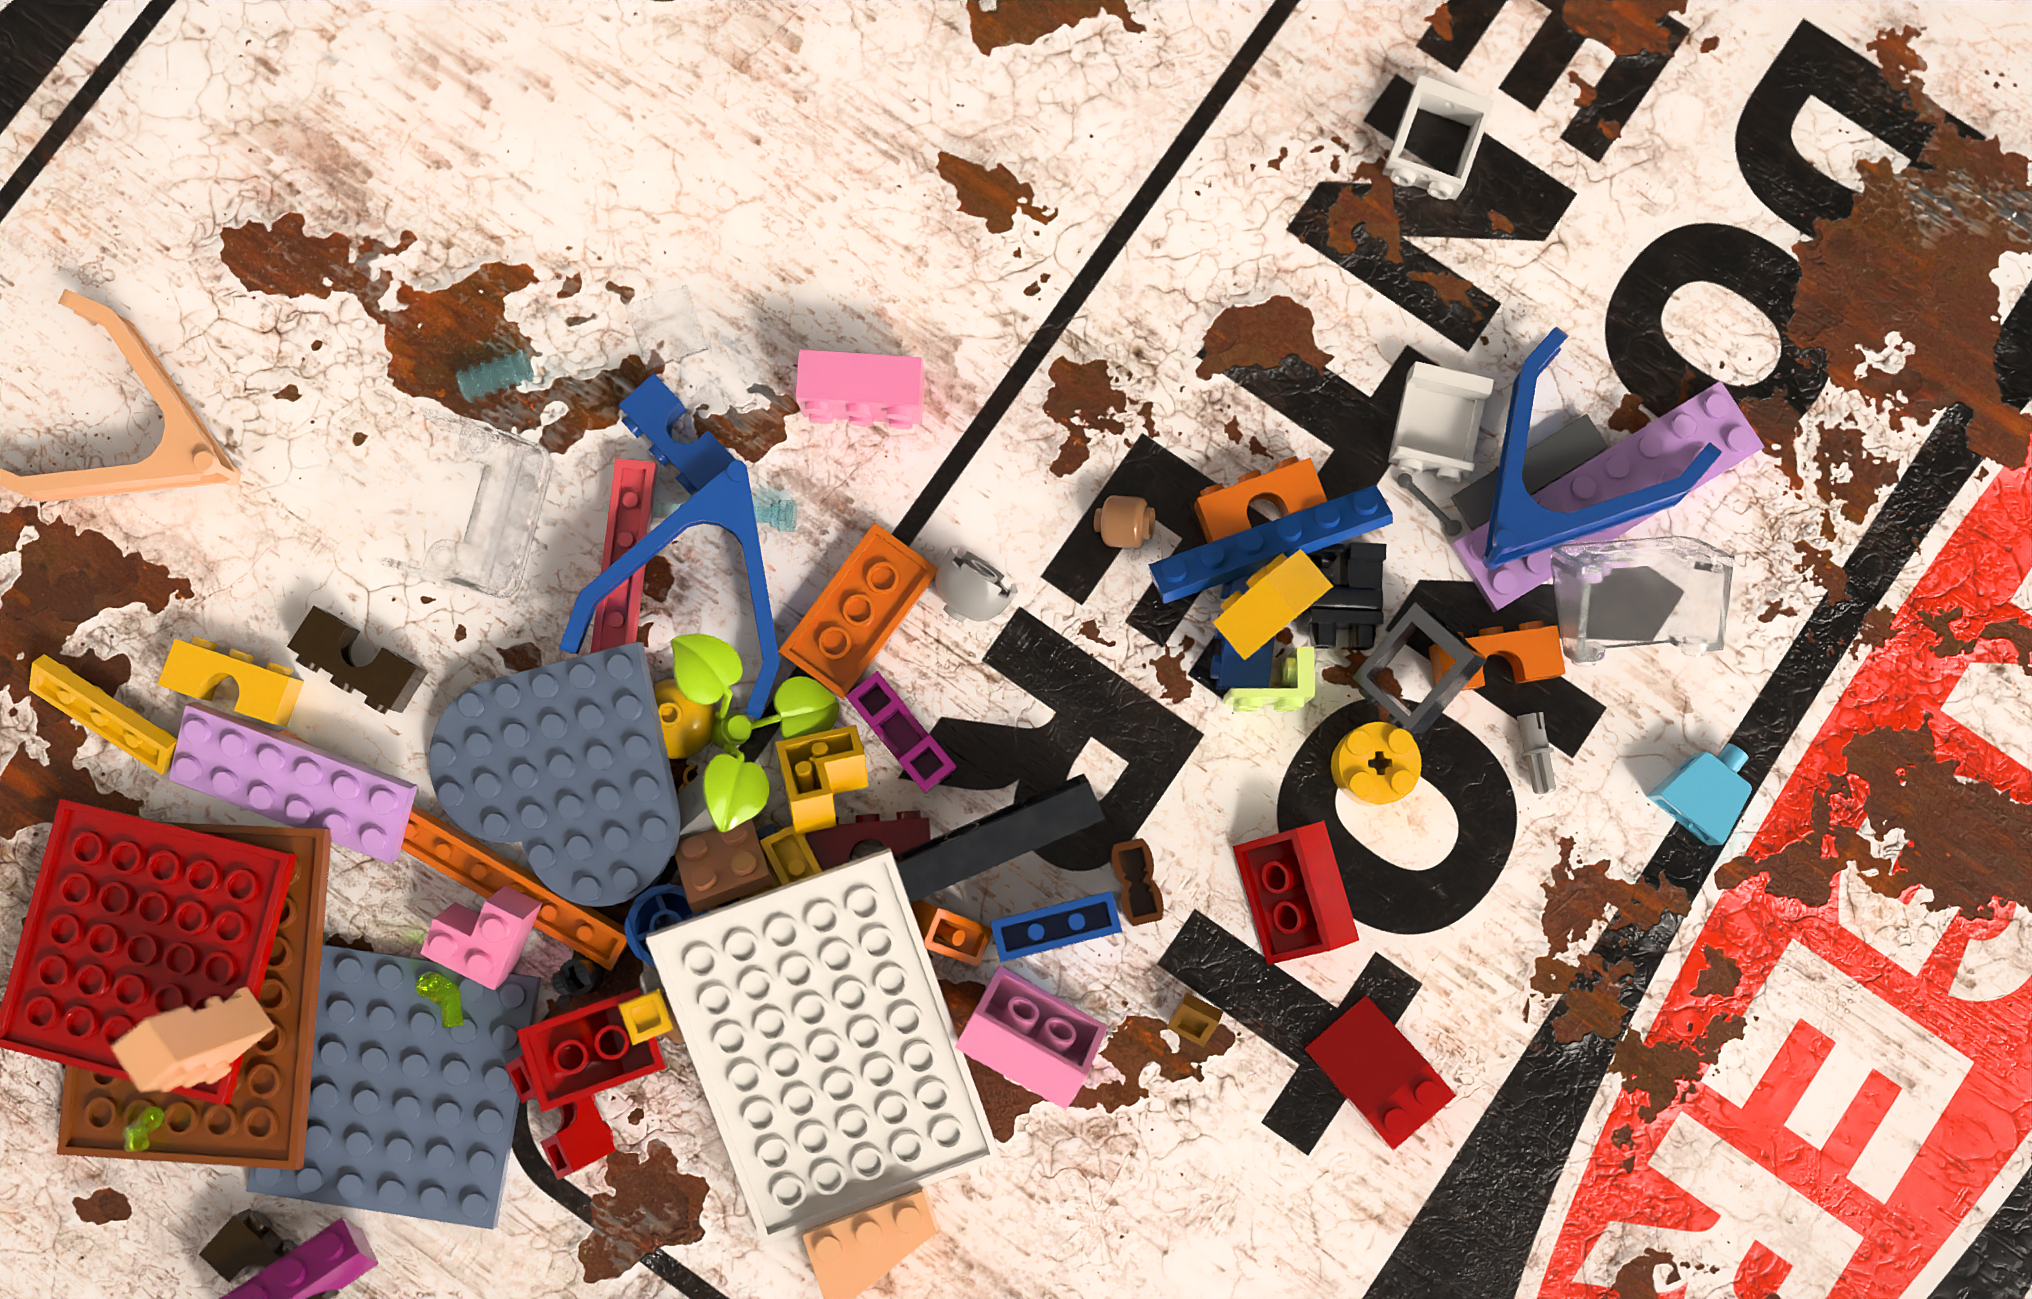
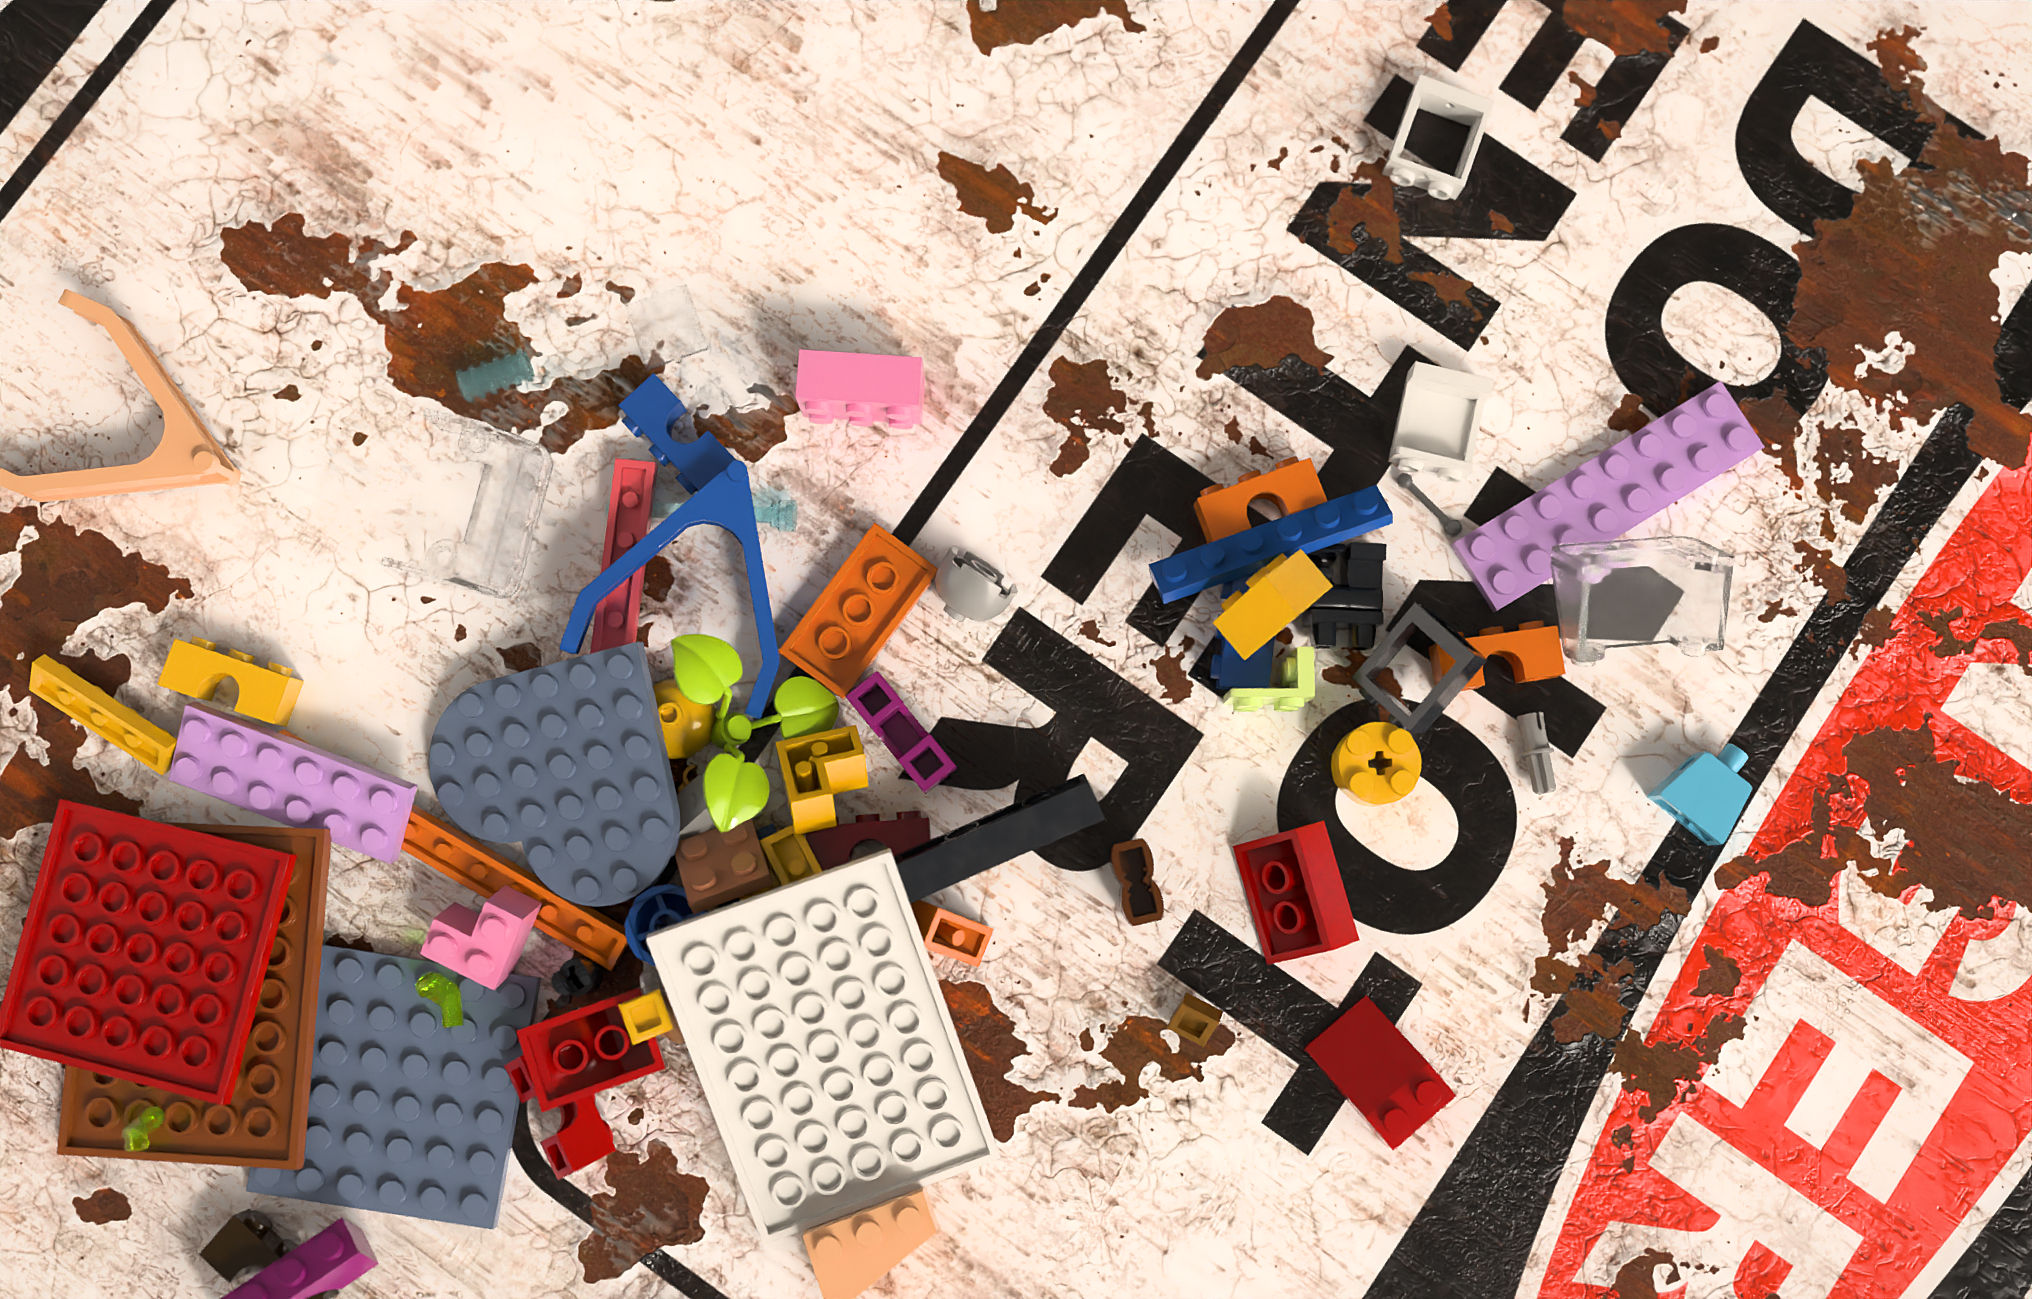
(191, 1045): light nougat wedge -> none
(327, 643): dark brown arch -> none
(1032, 1037): bright pink brick -> none
(1056, 926): blue brick -> none
(1125, 521): medium nougat head -> none
(1524, 527): blue piece -> none
(1541, 466): dark grey tile -> none

